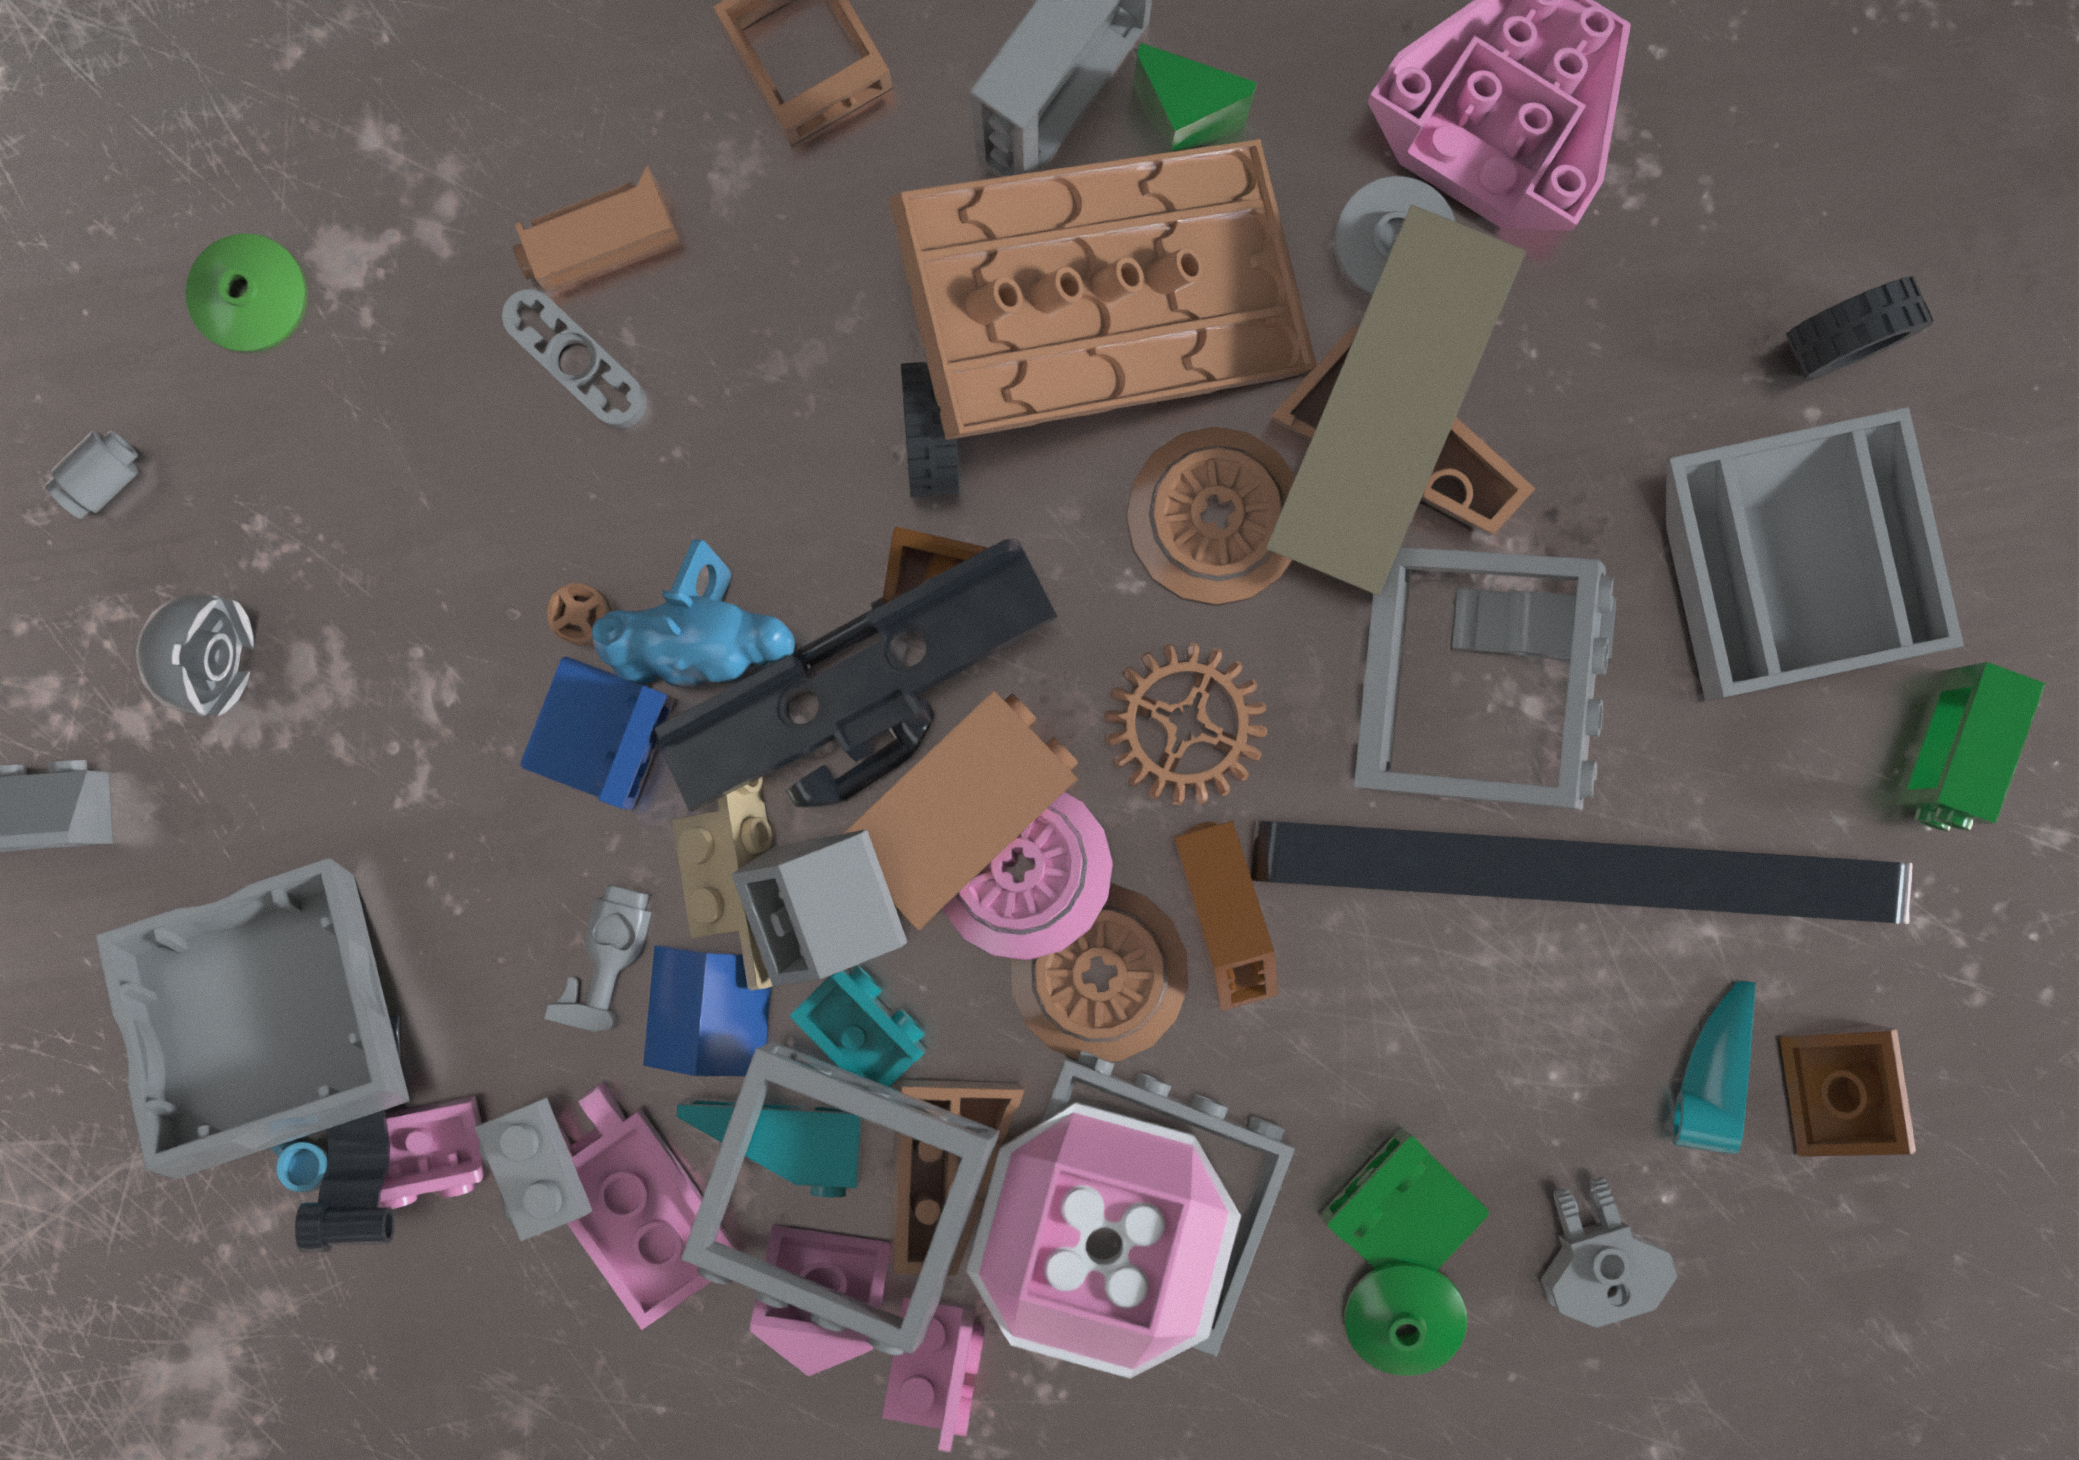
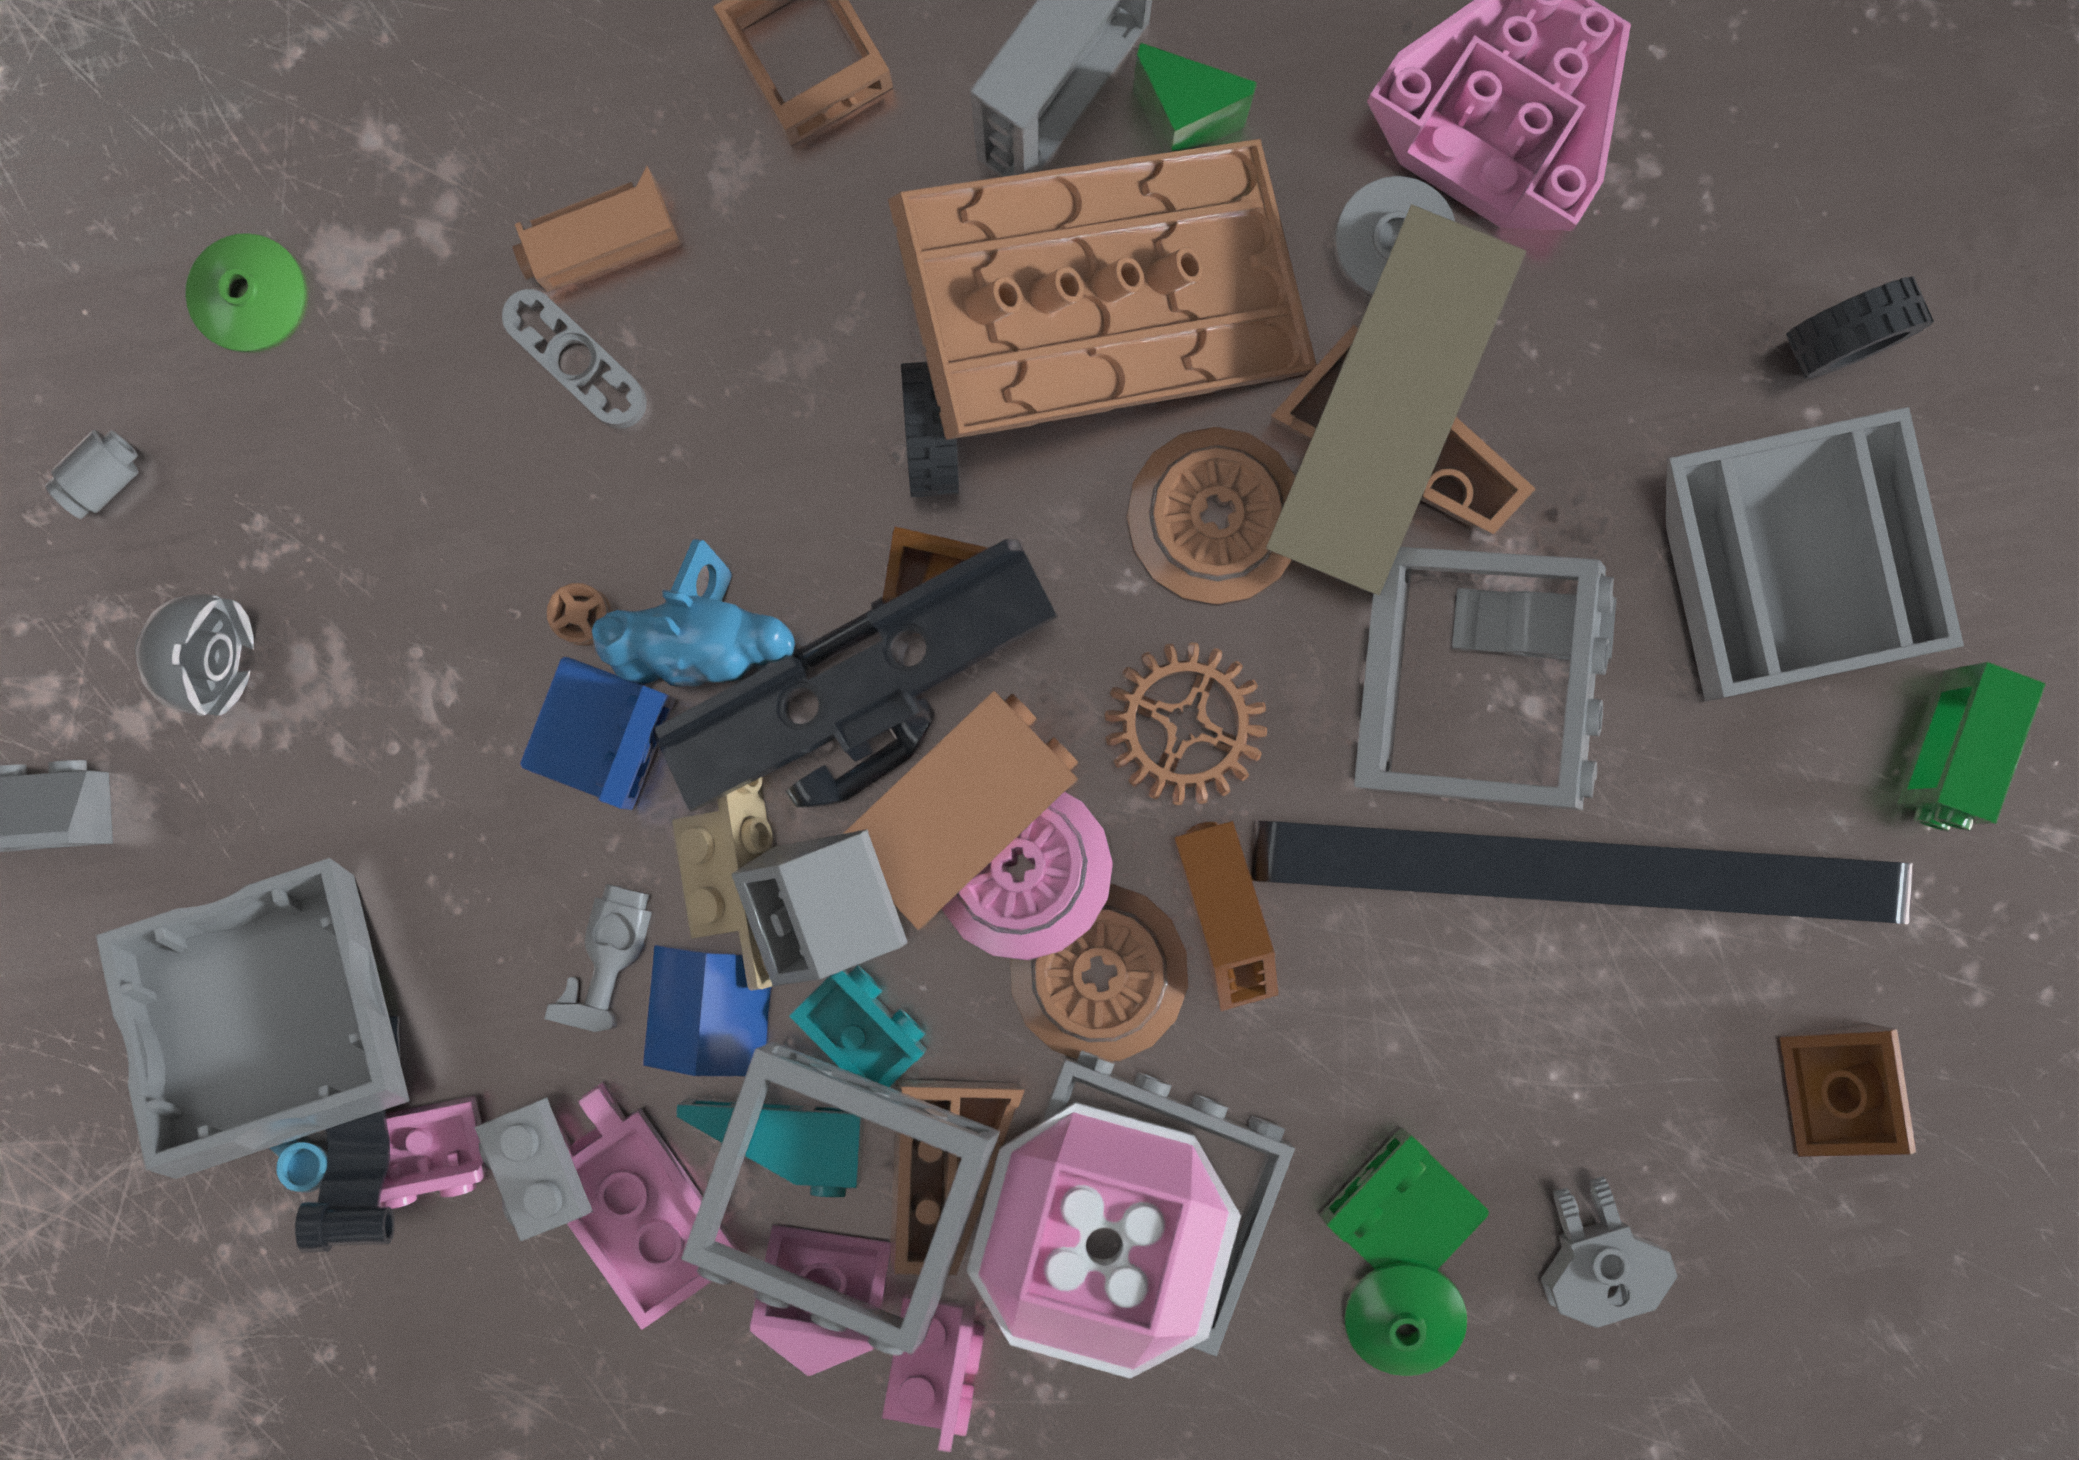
(1716, 1081): teal piece -> none

